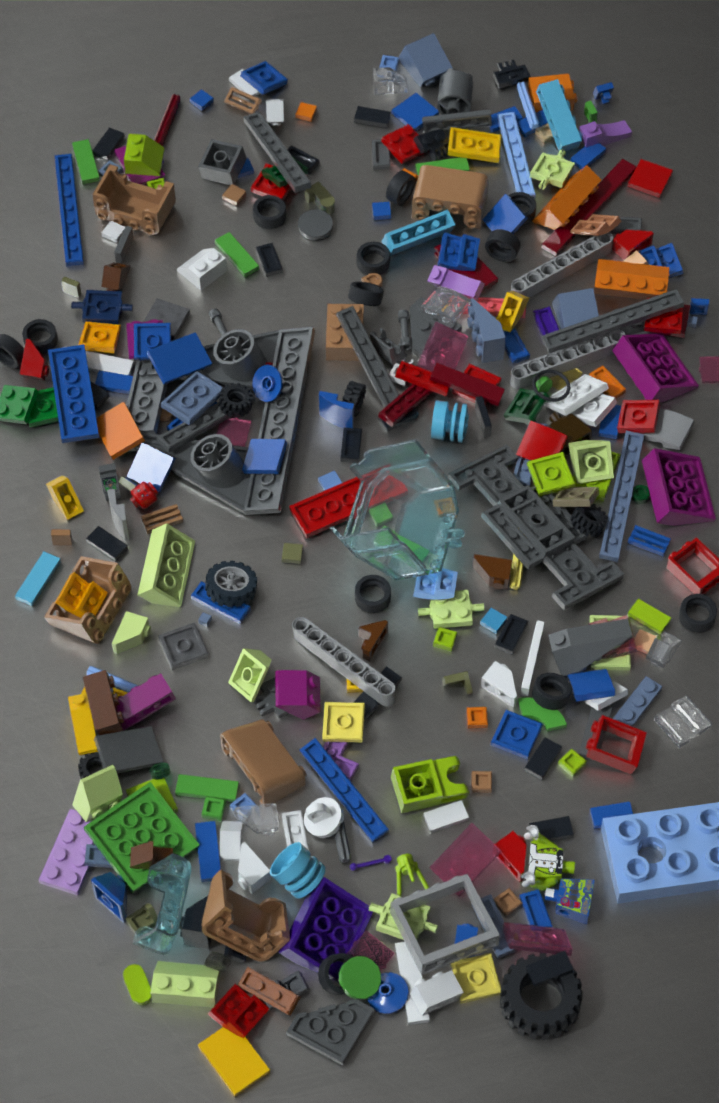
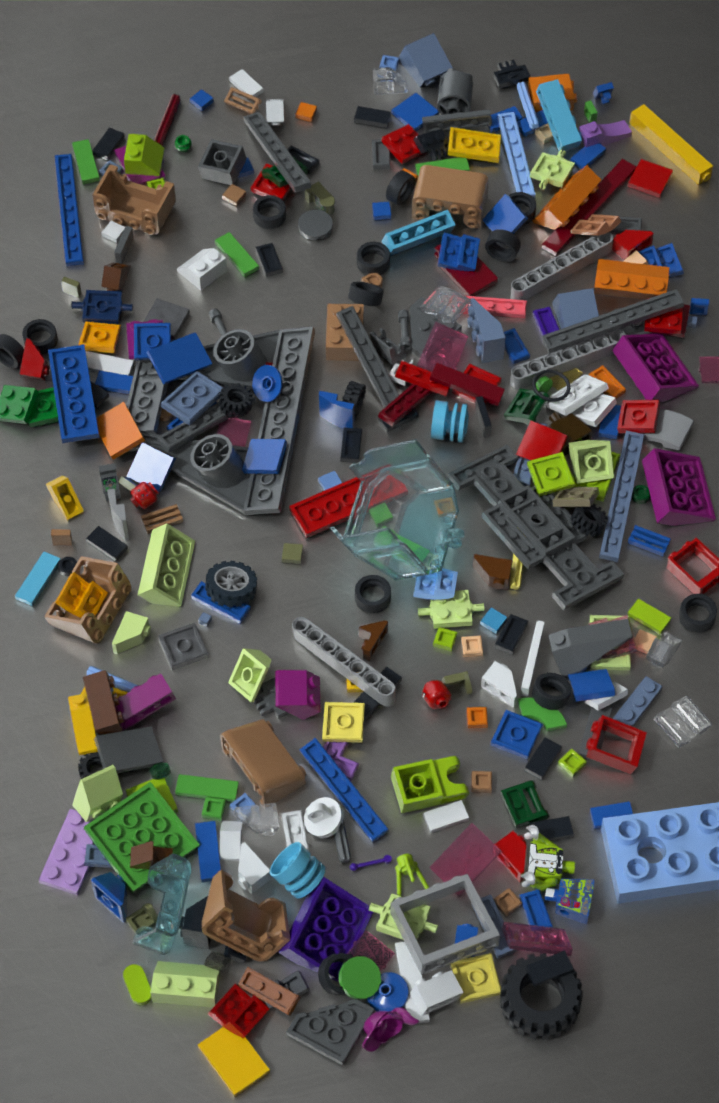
(66, 565): none -> black tile
(183, 143): none -> green plate
(264, 77): blue tile -> none
(384, 1025): none -> magenta hair
(436, 694): none -> red head
(446, 278): medium lavender slope -> none
(472, 646): none -> light nougat tile
(512, 310): yellow slope -> none
(518, 806): none -> dark green plate
(671, 144): none -> yellow brick

